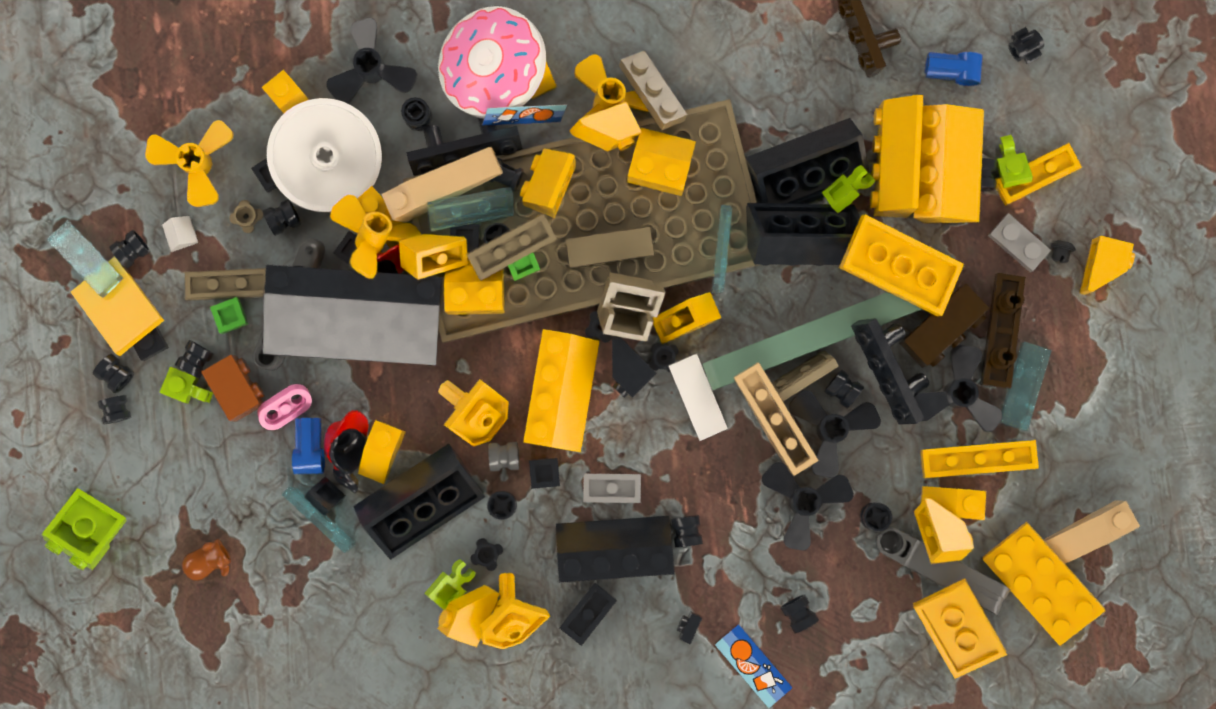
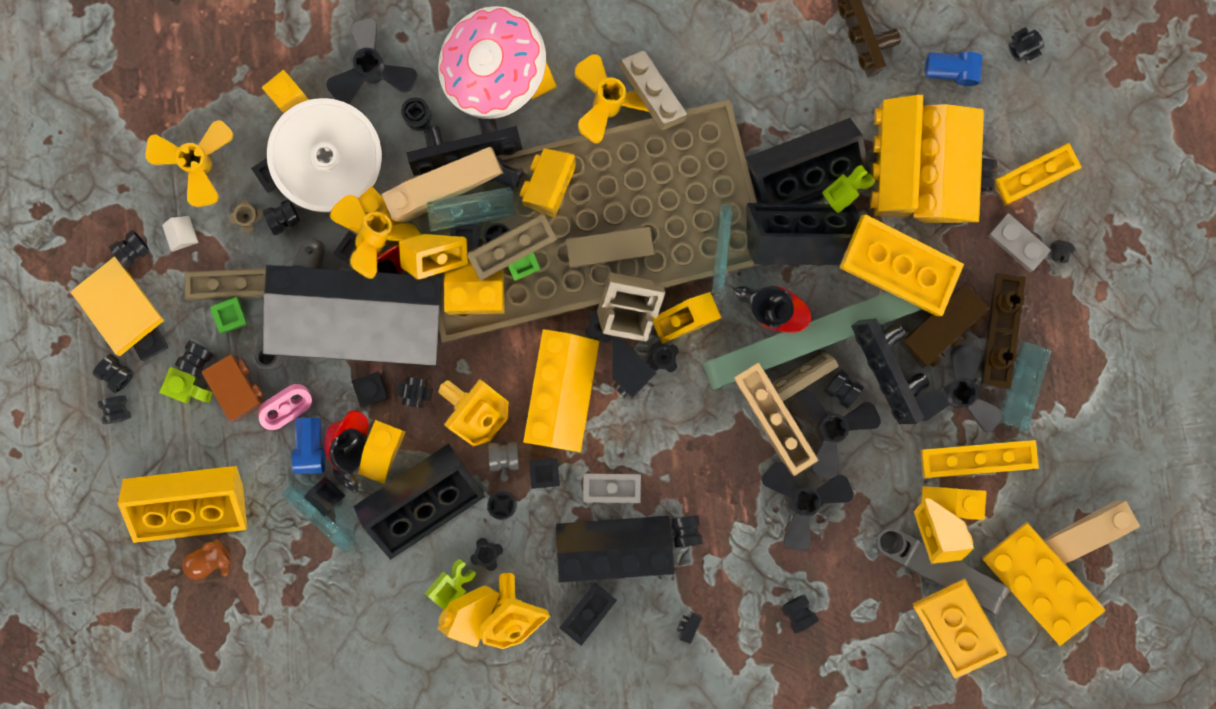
(83, 530): lime plate -> none
(85, 258): clear light blue tile -> none
(183, 504): none -> yellow slope
(370, 389): none -> black plate
(414, 392): none -> black gear
(524, 115): sticker -> none
(608, 128): yellow slope -> none
(661, 161): yellow slope -> none
(698, 397): white sticker -> none
(753, 666): sticker -> none
(776, 308): none -> black hair
(880, 517): black wheel -> none
(1012, 167): lime plate -> none
(1105, 262): yellow slope -> none

